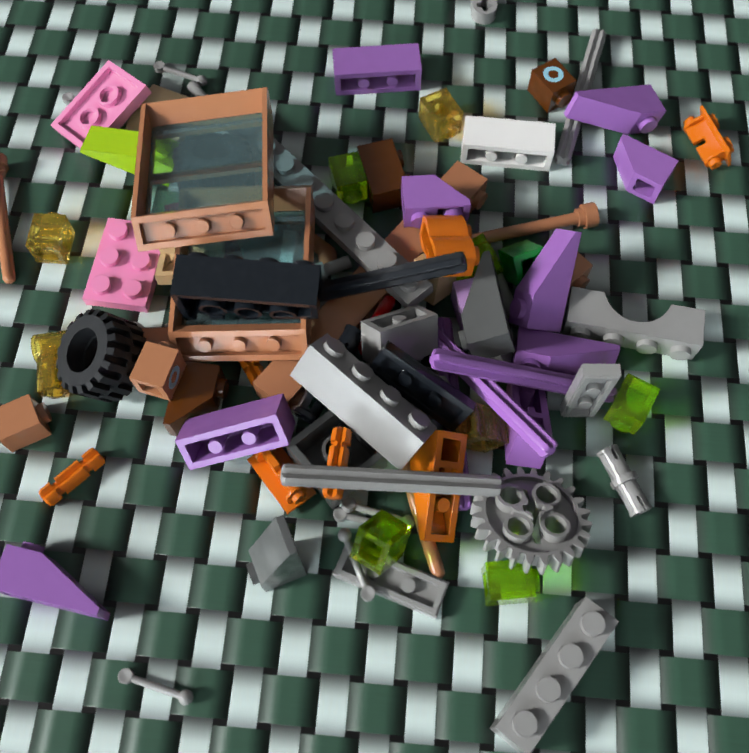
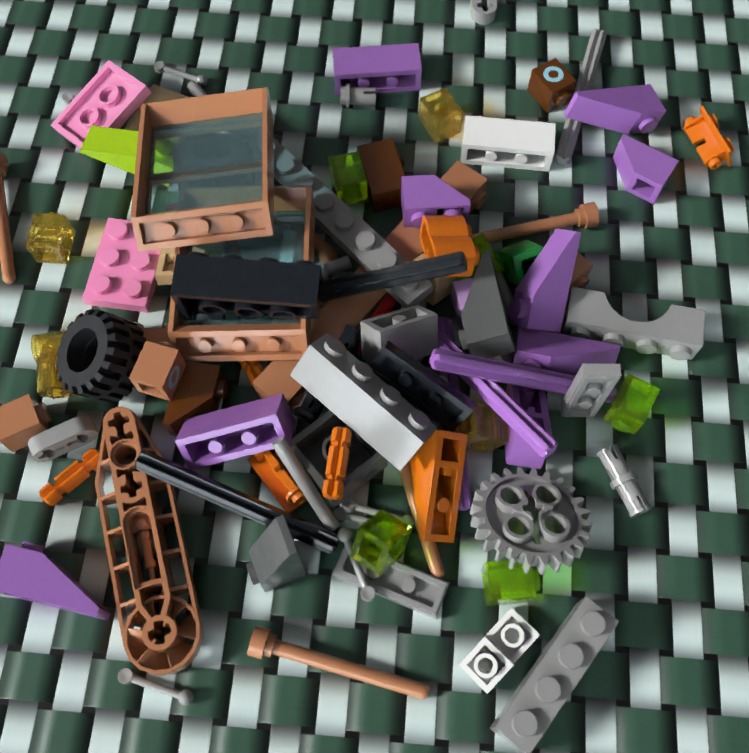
(62, 438): none -> light grey beam
(139, 516): none -> nougat beam
(234, 500): none -> black axle
(266, 644): none -> nougat piece
(305, 483): none -> light grey bar
(357, 96): none -> light grey pin
(389, 480): light grey axle -> none
(499, 650): none -> white slope

